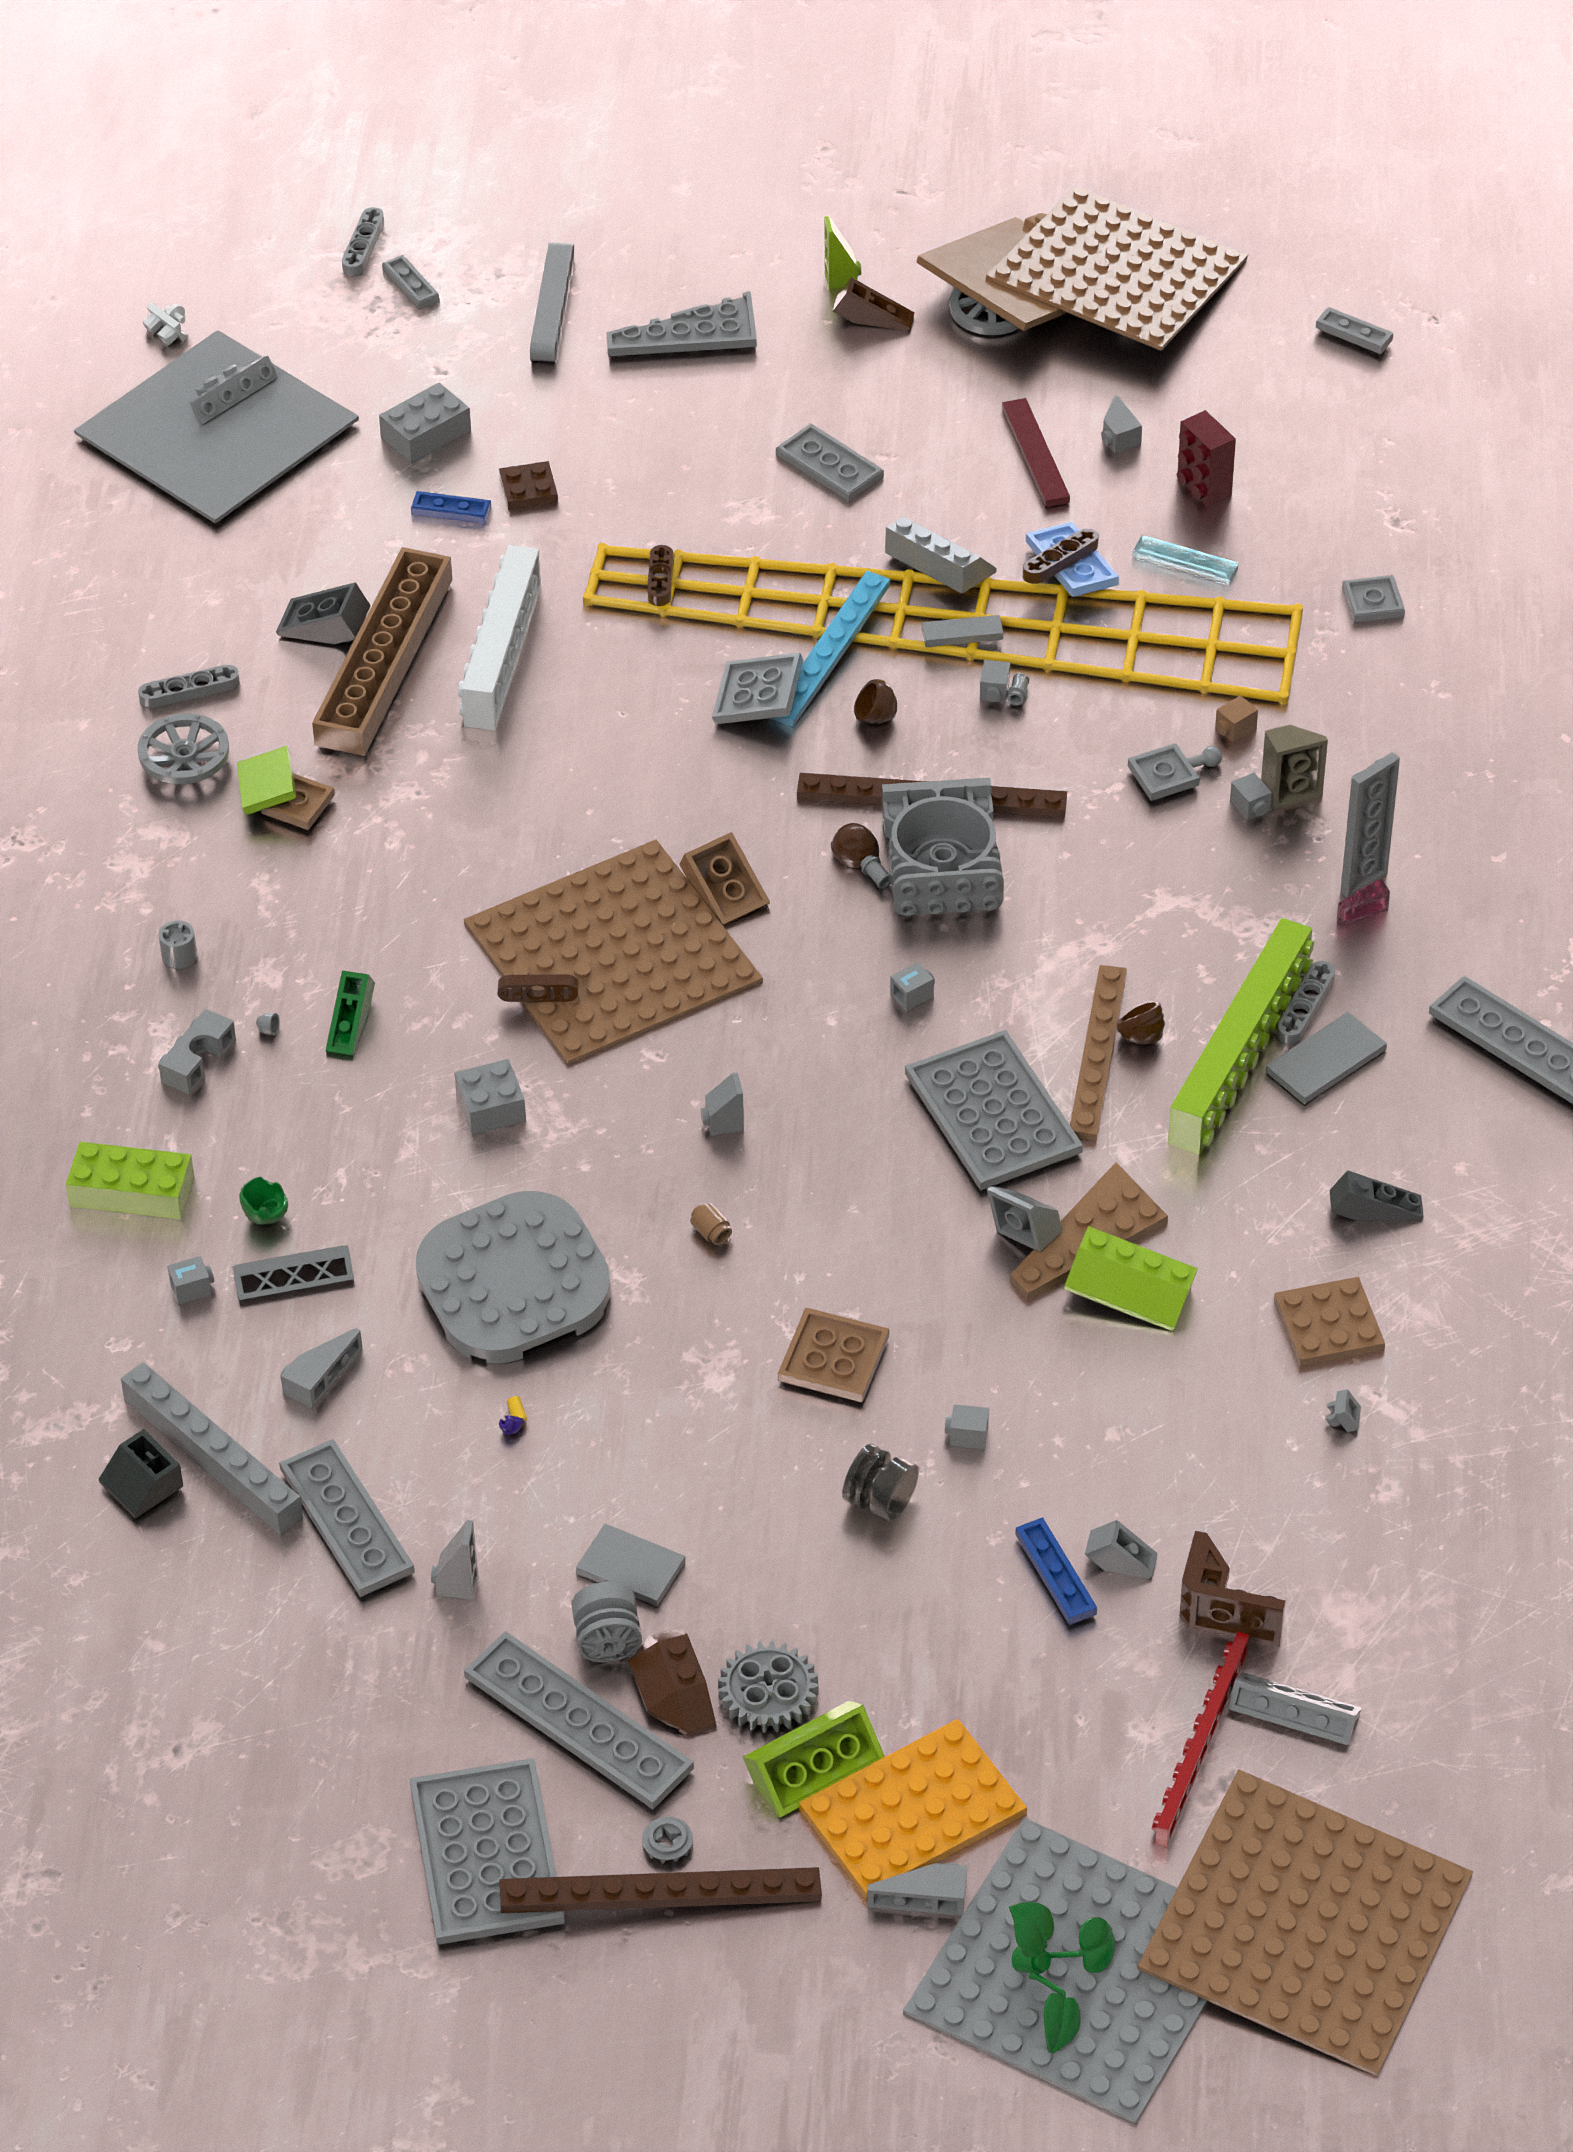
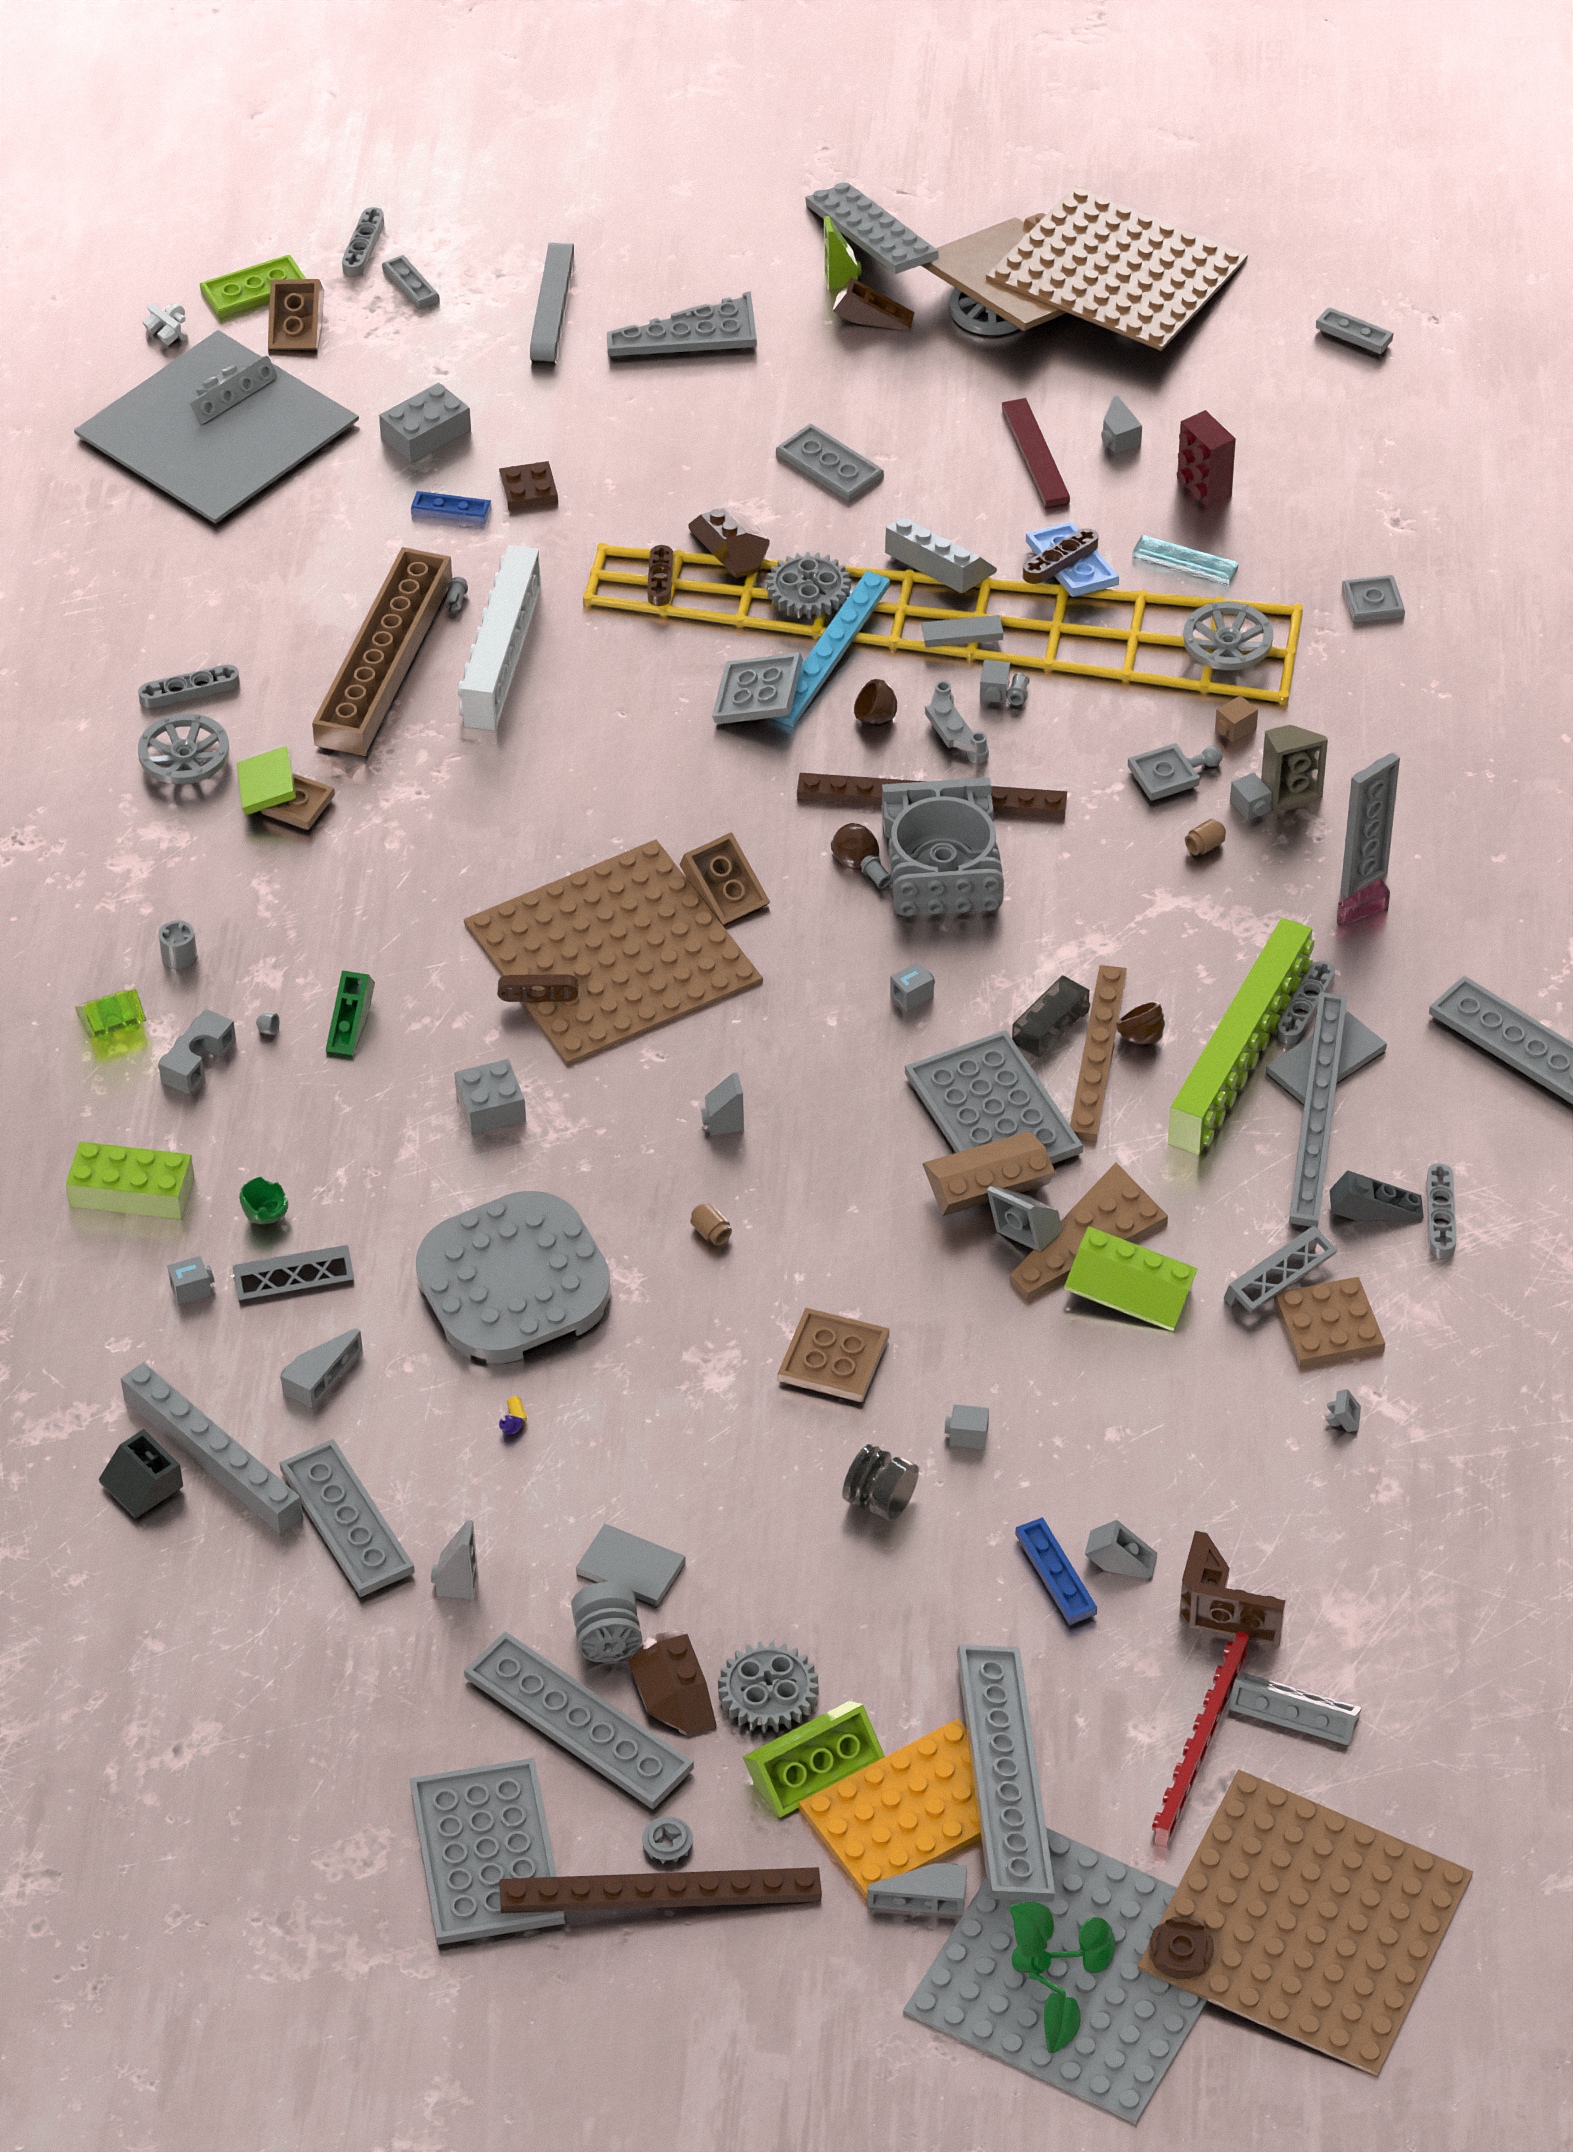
(111, 1014): none -> clear neon green slope
(248, 286): none -> lime tile
(295, 314): none -> medium nougat slope
(326, 615): dark grey slope -> none
(457, 589): none -> light grey pin
(732, 540): none -> reddish brown wedge
(808, 585): none -> light grey gear
(872, 228): none -> light grey plate
(953, 727): none -> light grey plate
(1005, 1774): none -> light grey plate
(1009, 1163): none -> medium nougat slope
(1051, 1016): none -> clear smoke brick
(1181, 1948): none -> reddish brown tile
(1205, 837): none -> medium nougat brick
(1227, 639): none -> light grey wheel
(1277, 1264): none -> light grey fence
(1318, 1110): none -> light grey plate
(1438, 1210): none -> light grey beam

